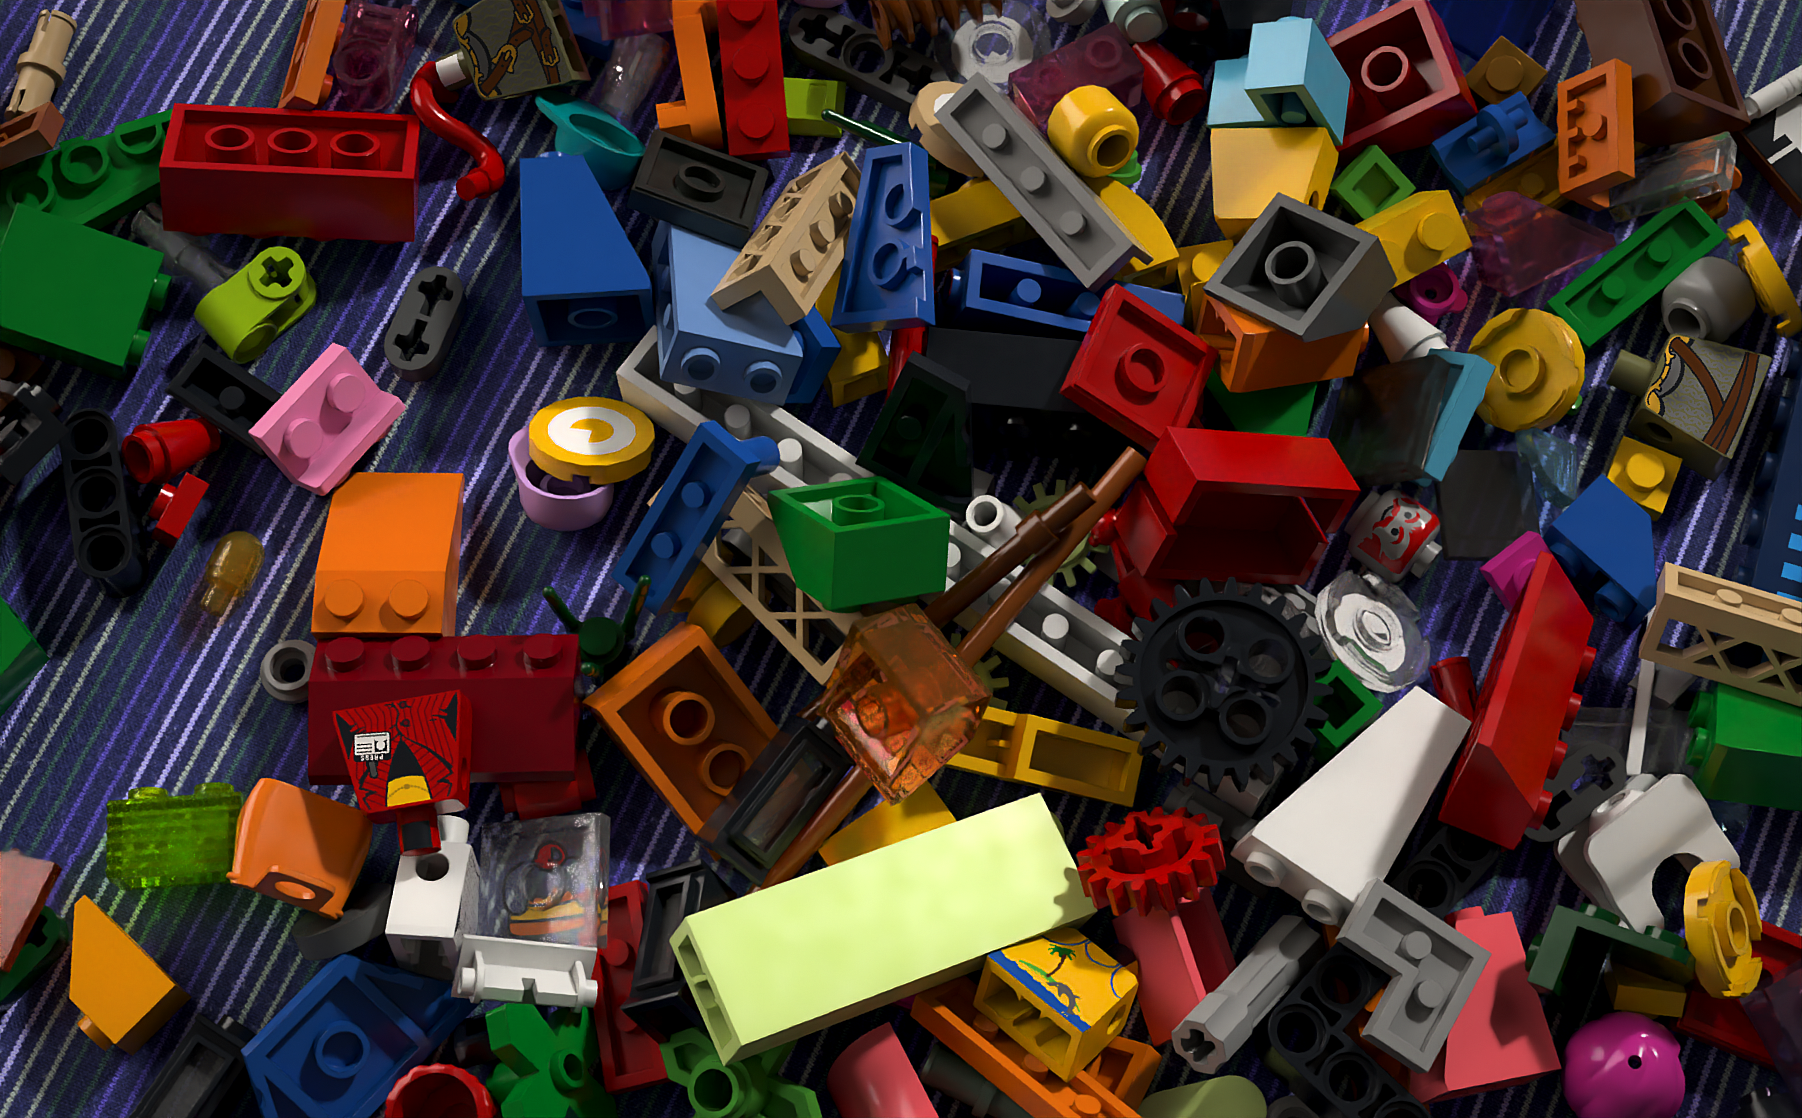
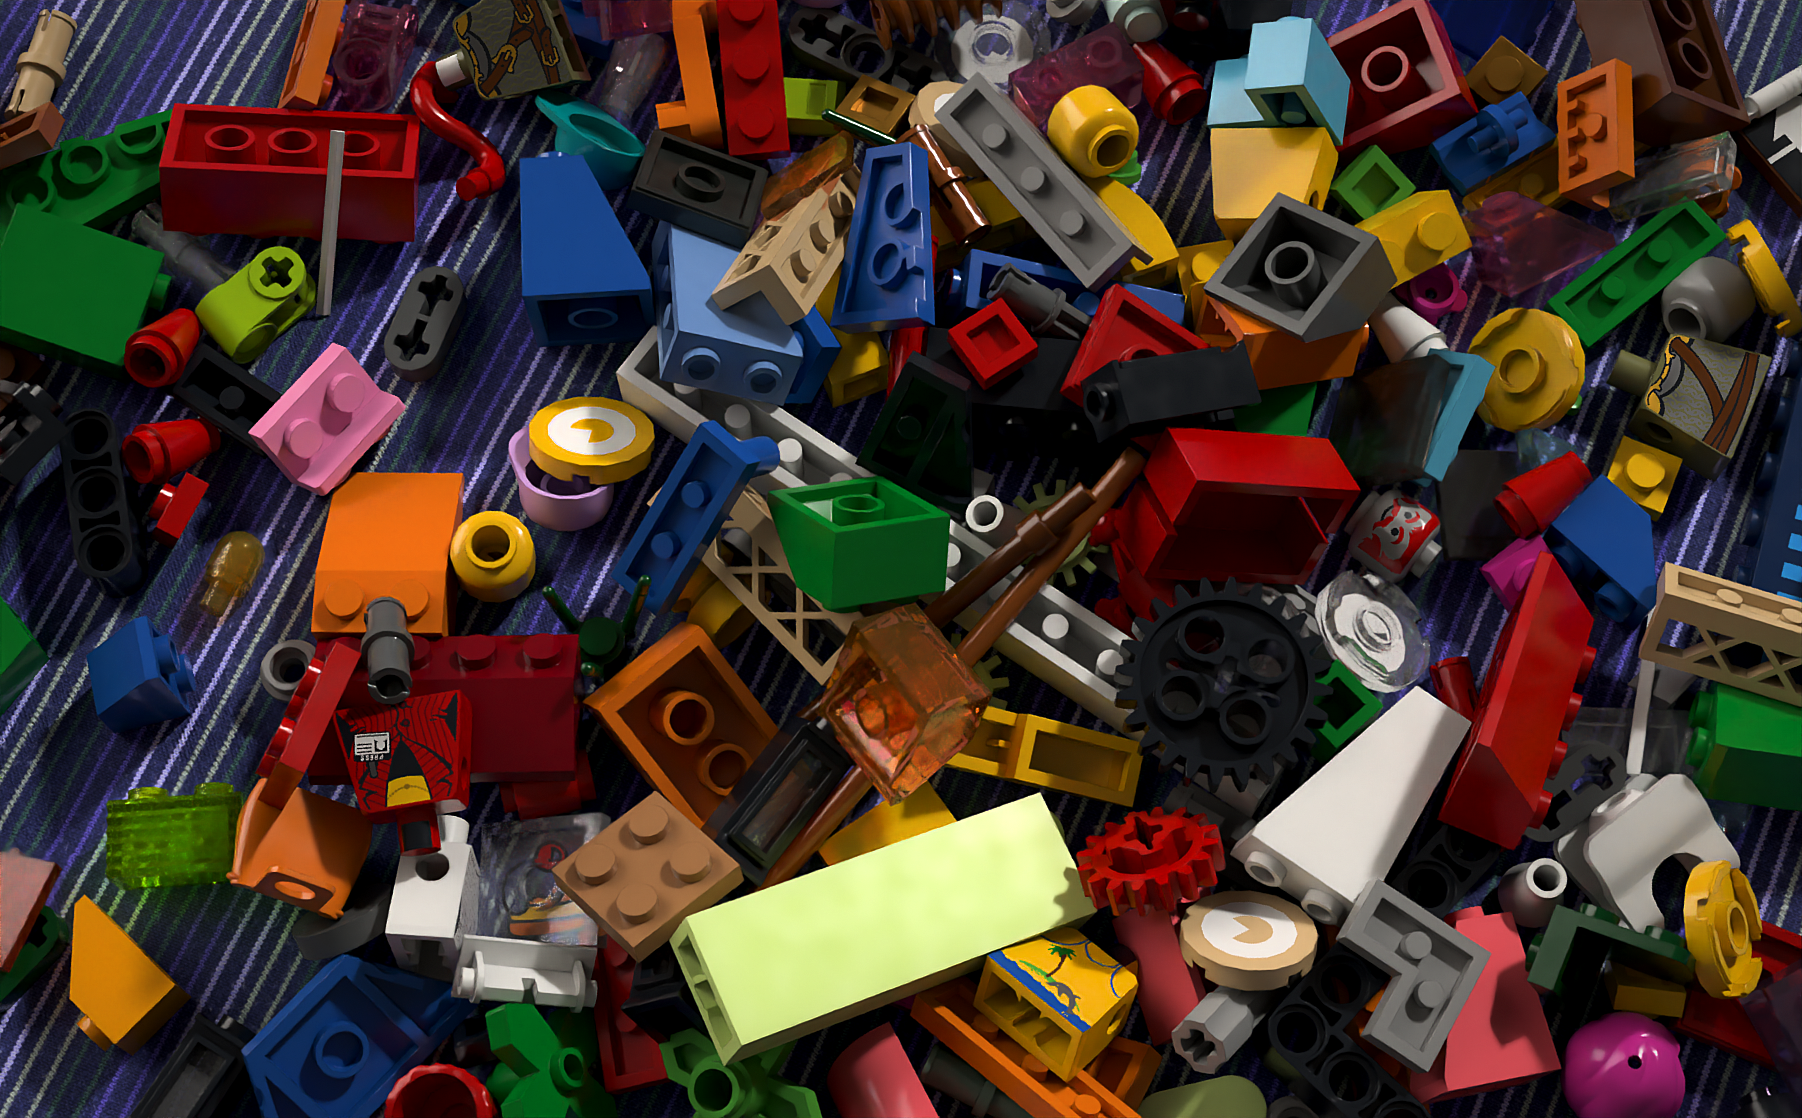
(139, 677): none -> blue slope
(162, 349): none -> red cone
(312, 709): none -> red plate
(330, 222): none -> white piece
(387, 650): none -> dark grey pin
(487, 538): none -> yellow head
(647, 875): none -> medium nougat plate
(807, 174): none -> clear orange piece
(877, 106): none -> pearl gold plate
(949, 191): none -> dark orange pin
(992, 343): none -> red plate
(1038, 304): none -> dark grey axle
(1169, 390): none -> black window
(1248, 939): none -> tan tile
(1528, 903): none -> cone
(1540, 495): none -> red cone

